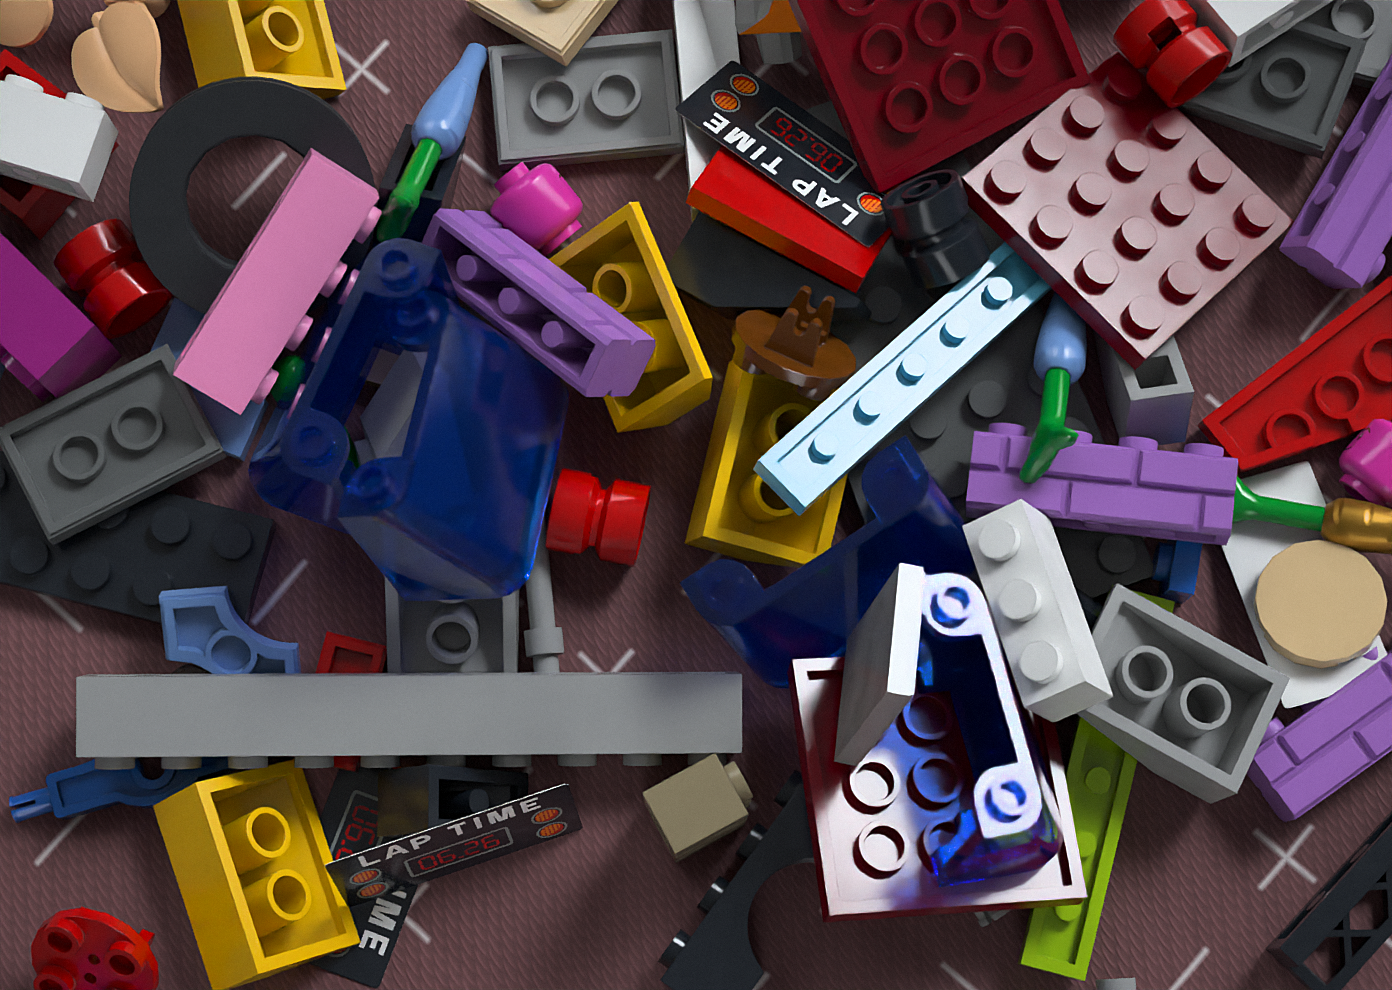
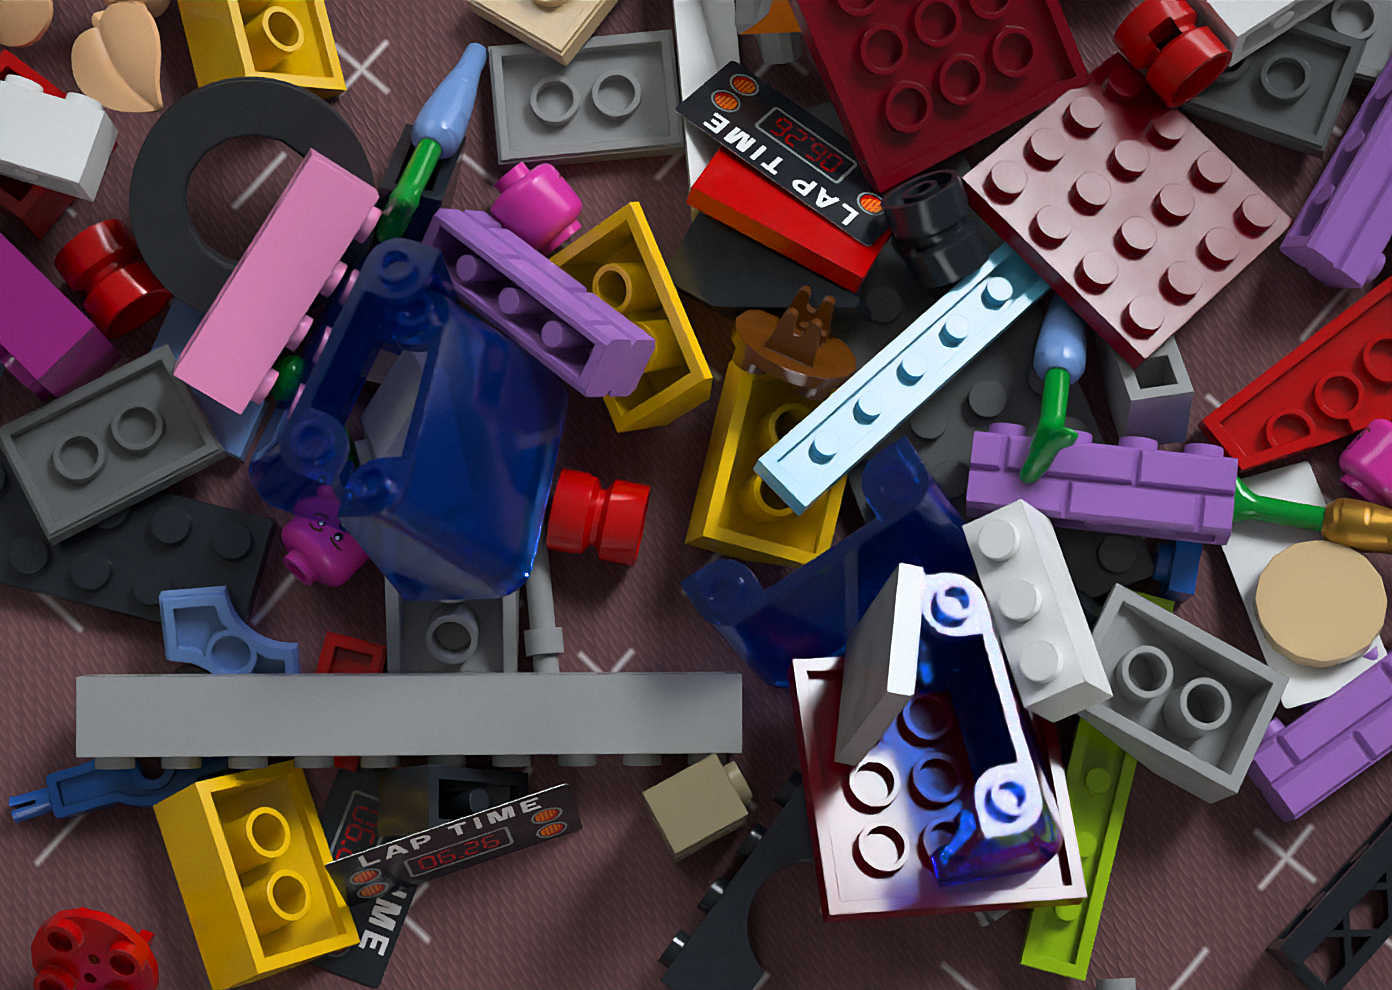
(320, 552): none -> dark pink head

